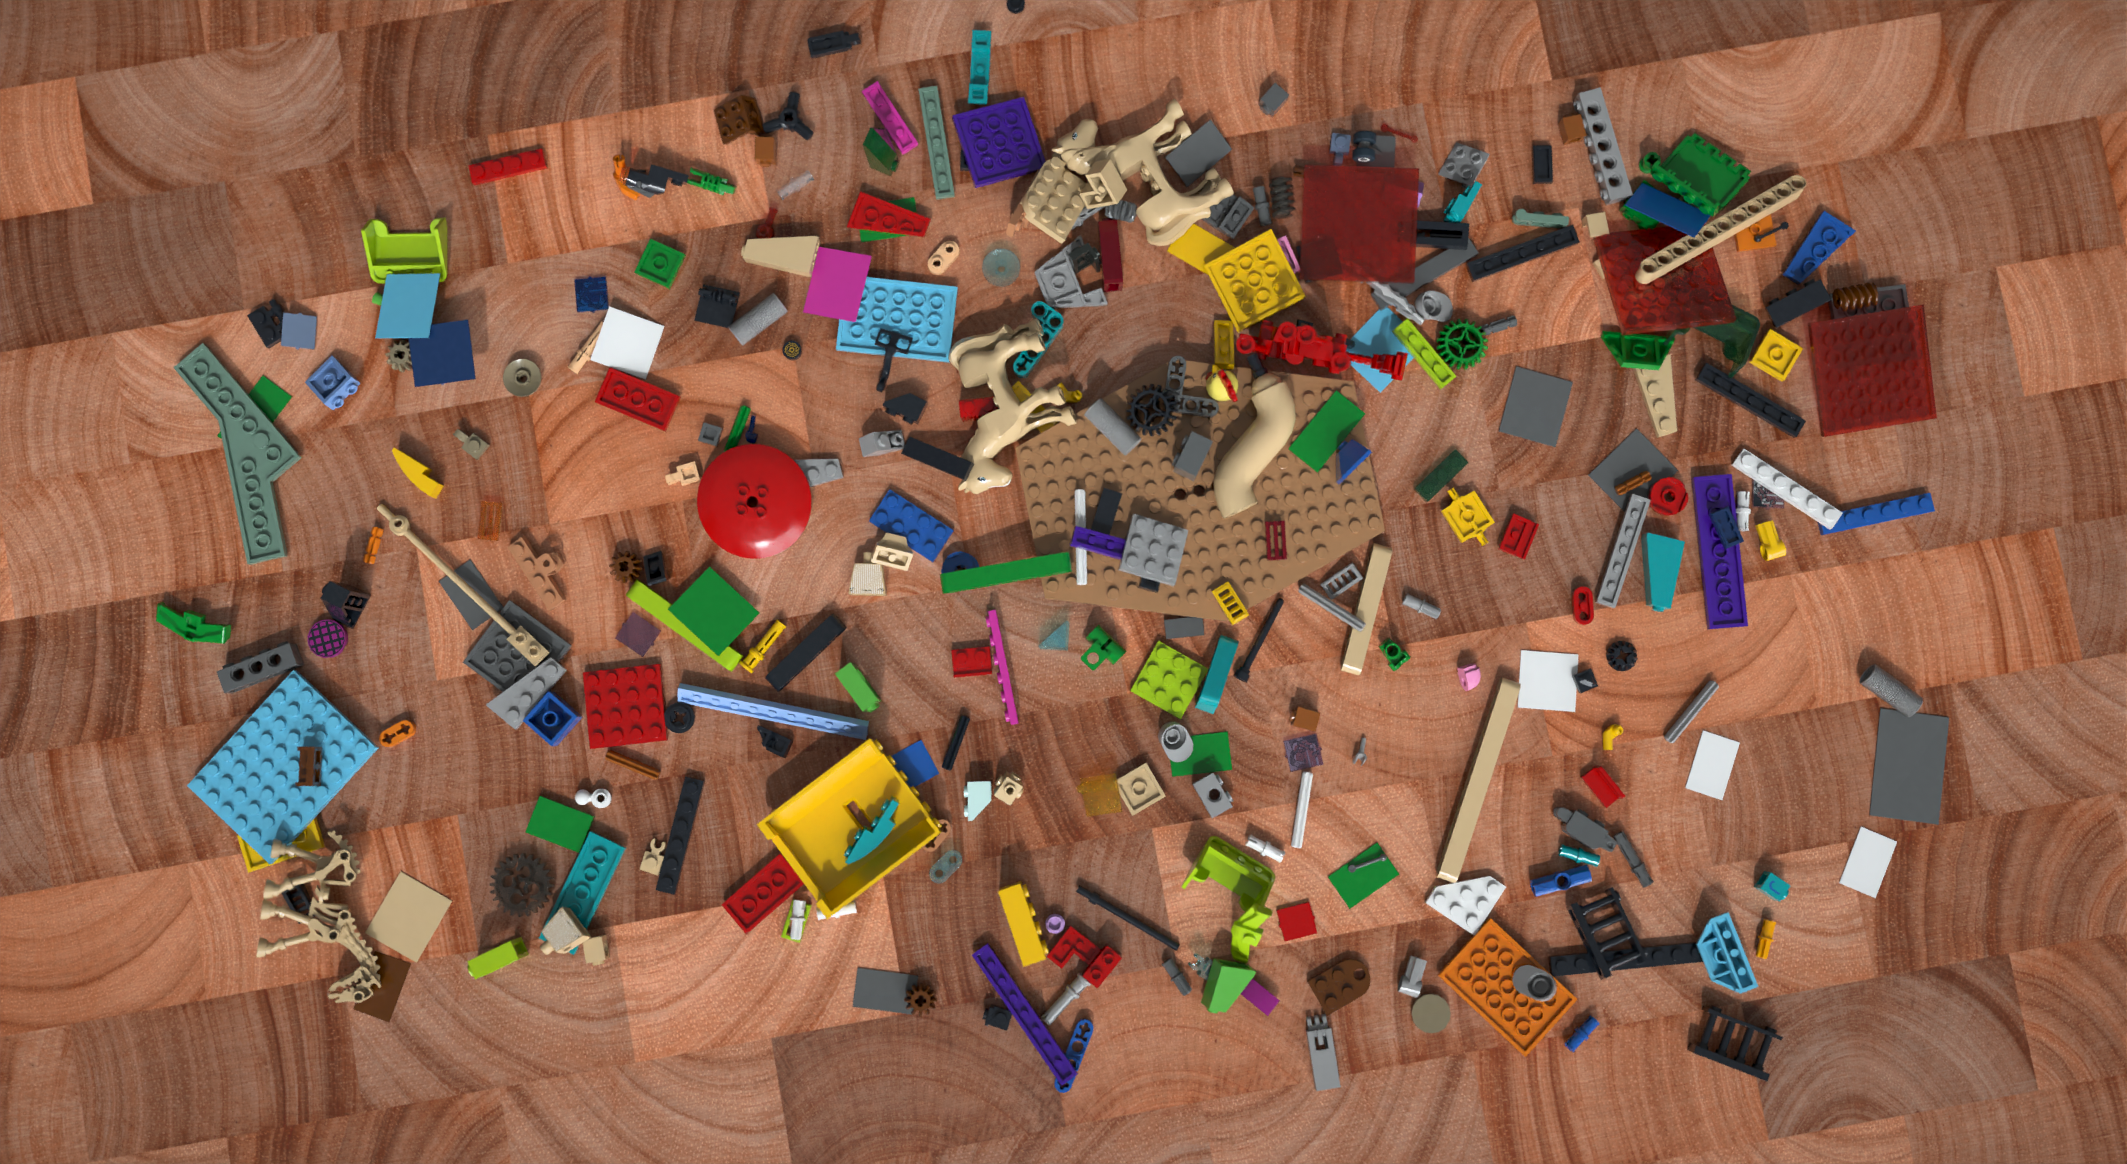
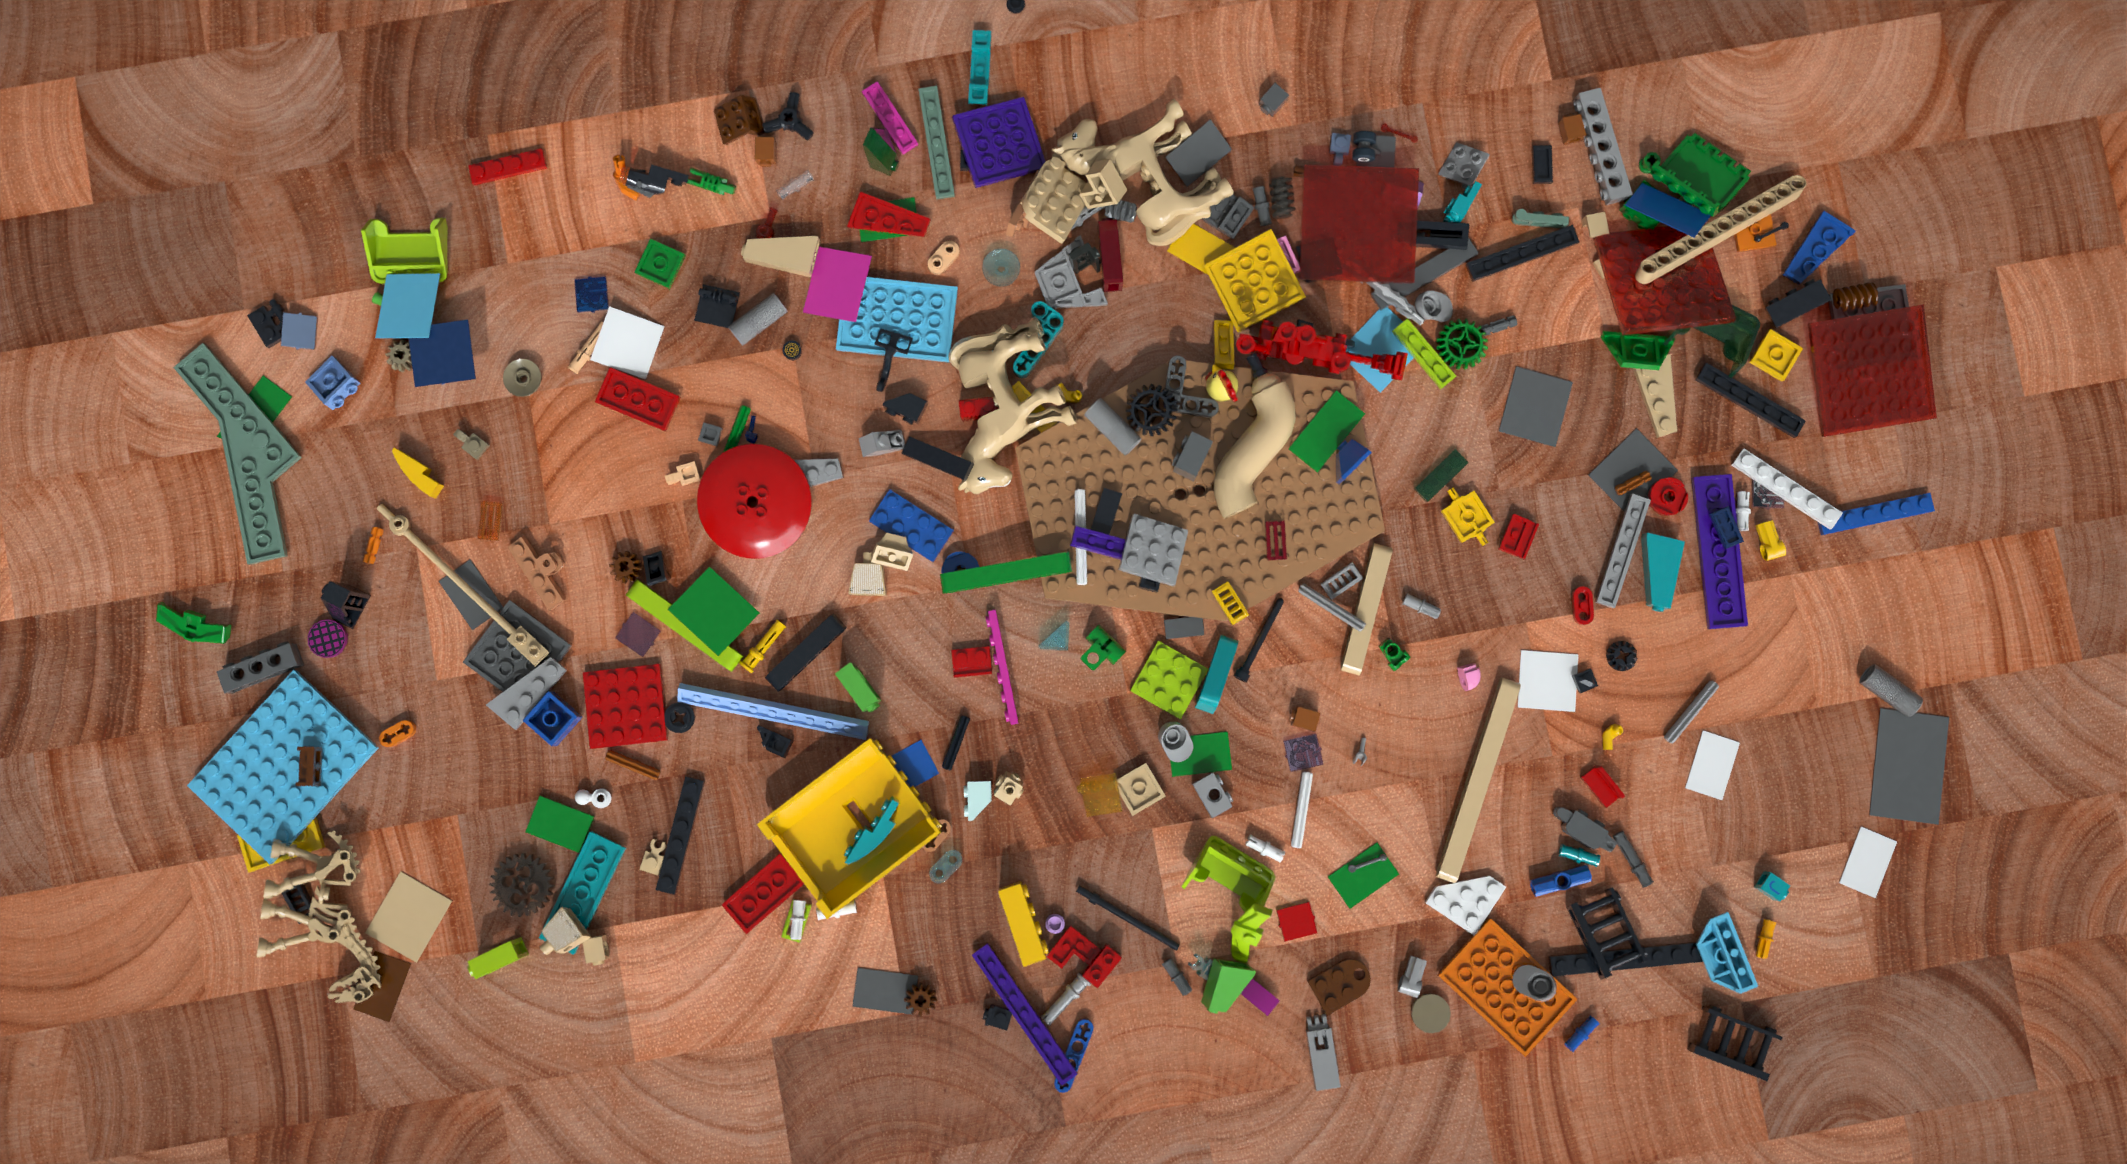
(832, 43): black hinge -> none

